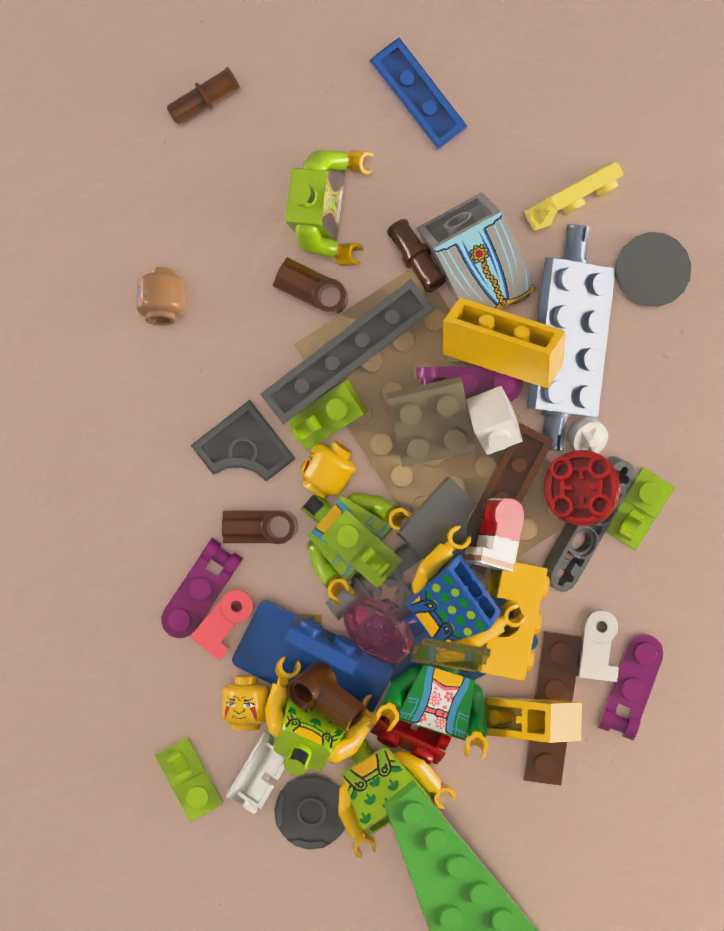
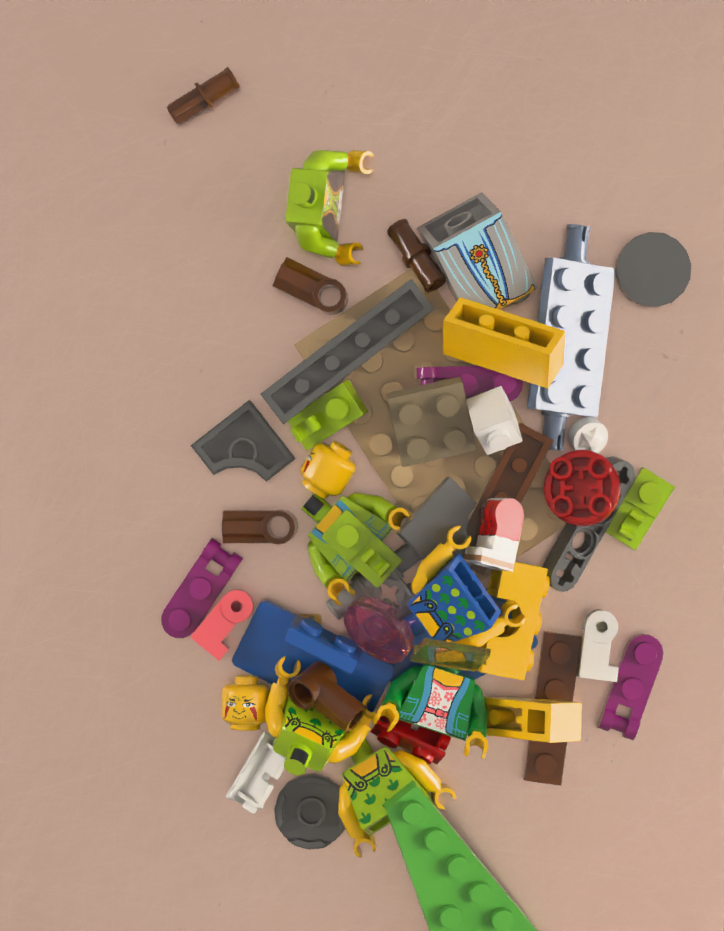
(161, 296): medium nougat head -> none
(189, 779): lime plate -> none
(418, 93): blue tile -> none
(570, 198): light yellow hinge -> none

